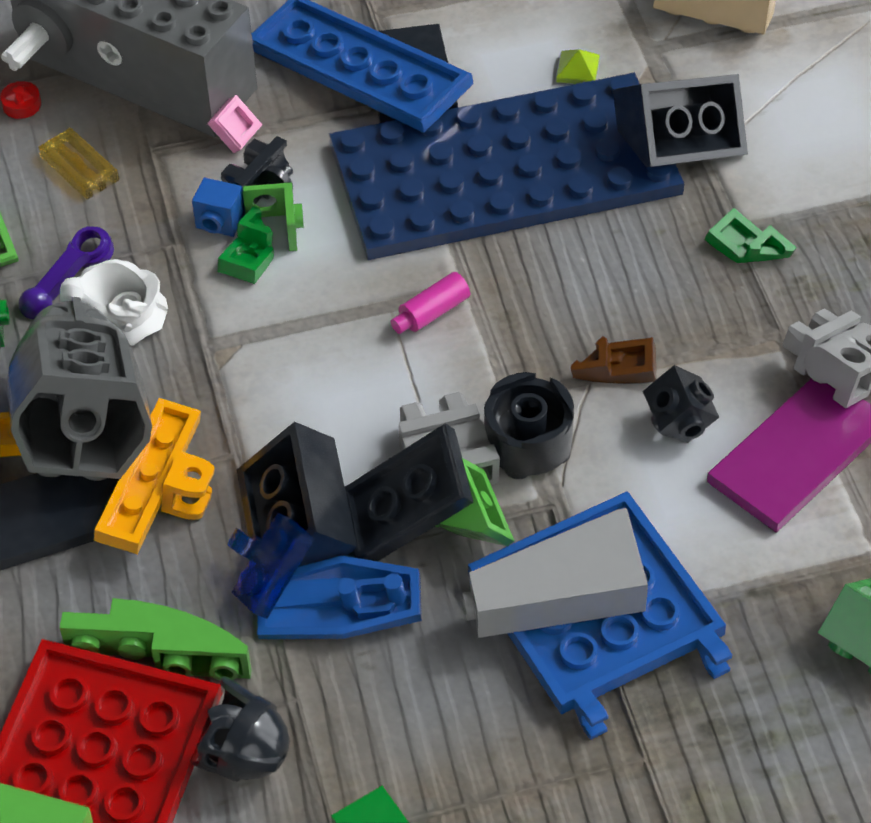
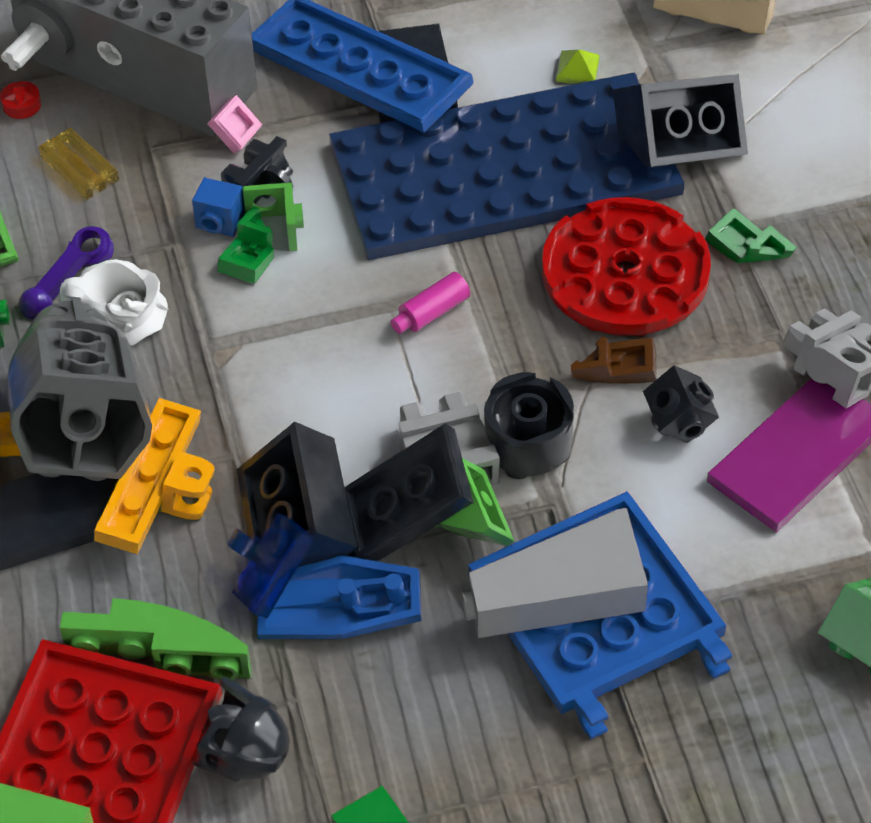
(654, 295): none -> red plate

